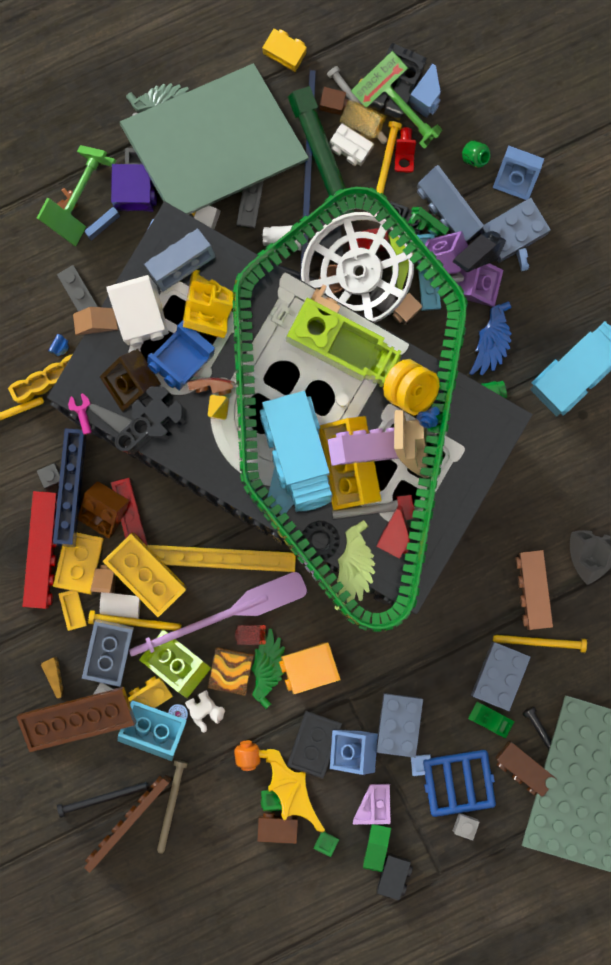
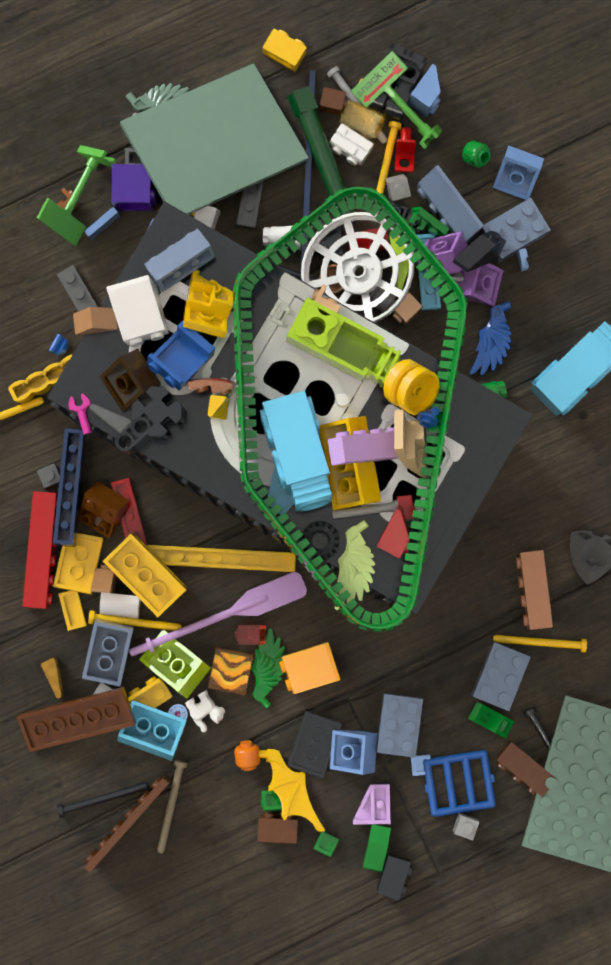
(398, 187): none -> light grey brick

